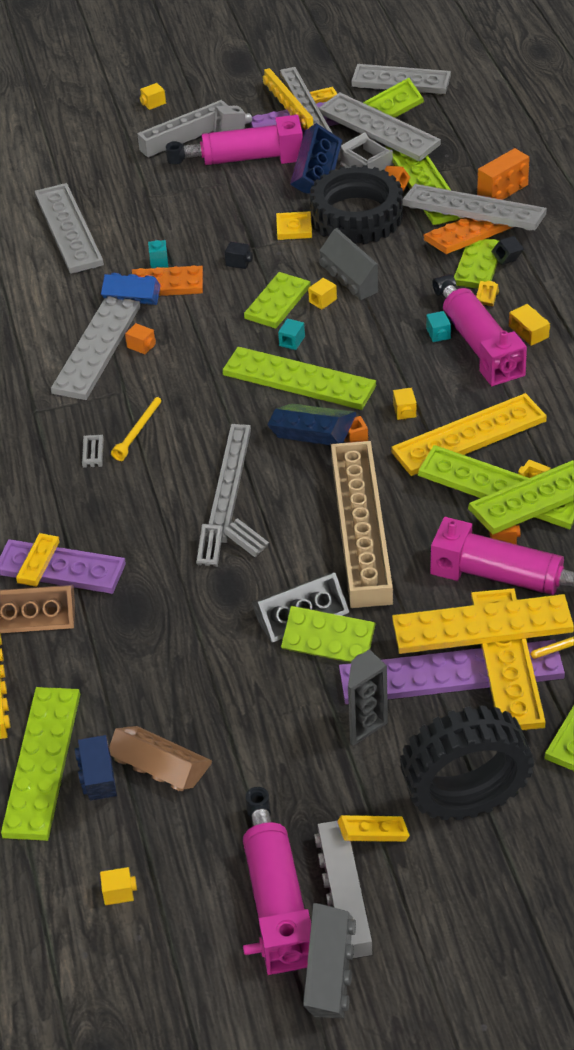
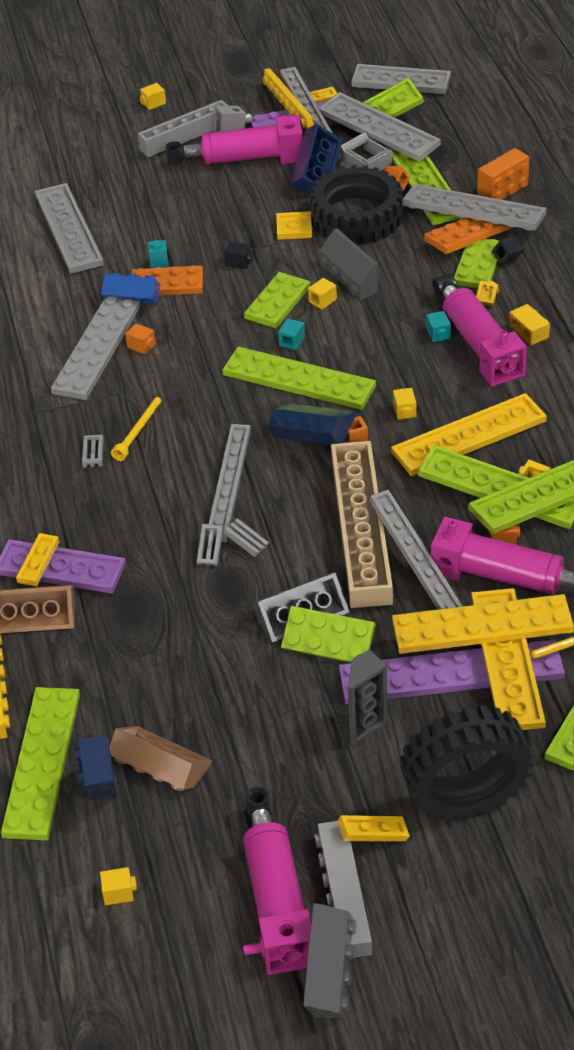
(414, 551): none -> light grey plate

